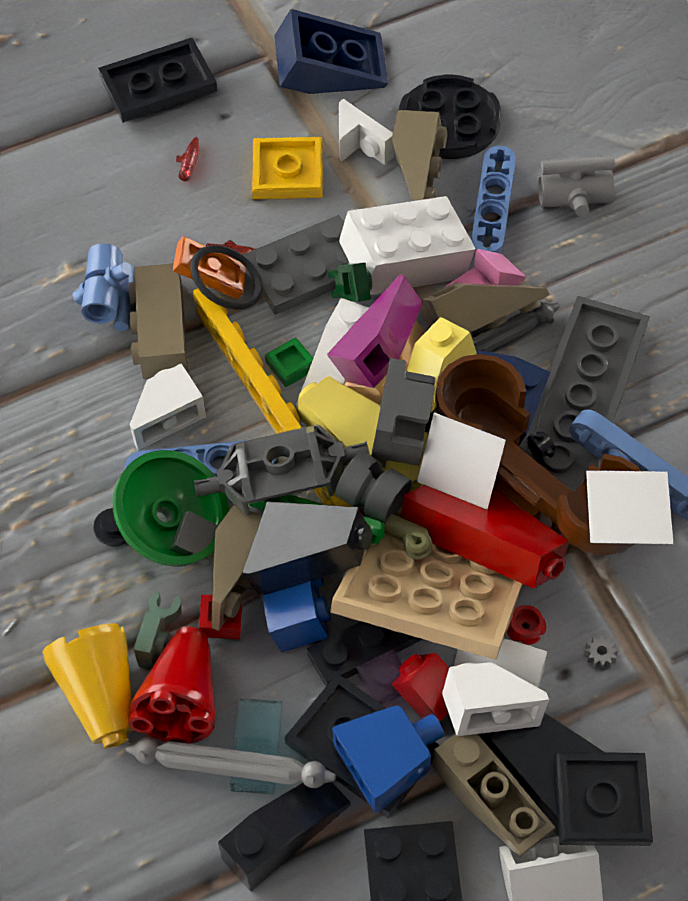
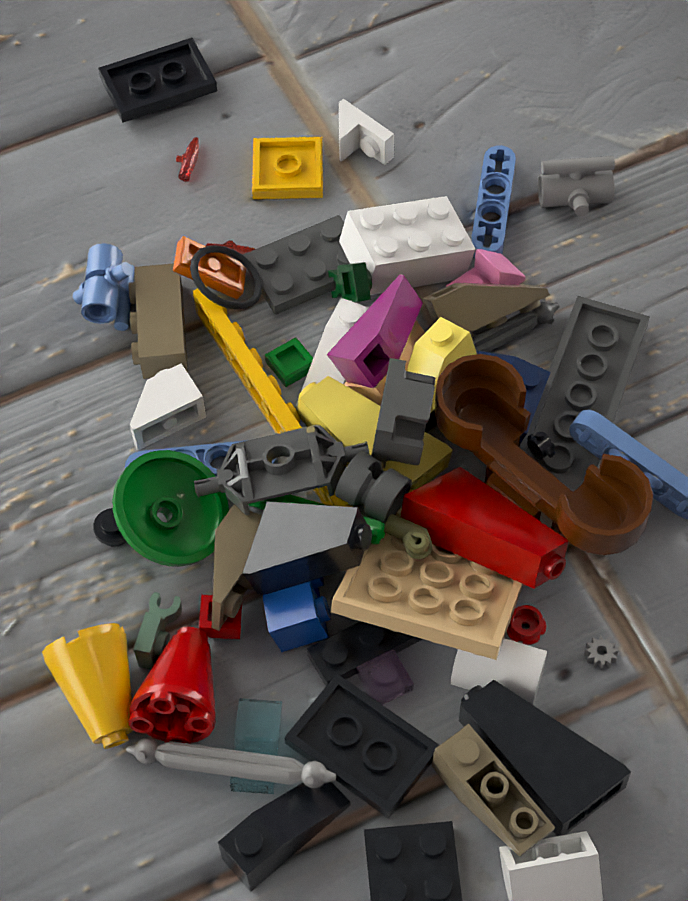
(194, 535): dark grey tile -> none
(328, 55): dark blue slope -> none
(386, 752): blue torso -> none
(417, 147): dark tan slope -> none
(423, 683): red brick -> none
(461, 460): white sticker -> none
(464, 109): black tile -> none
(491, 699): white slope -> none
(602, 799): black tile -> none
(629, 507): white sticker -> none

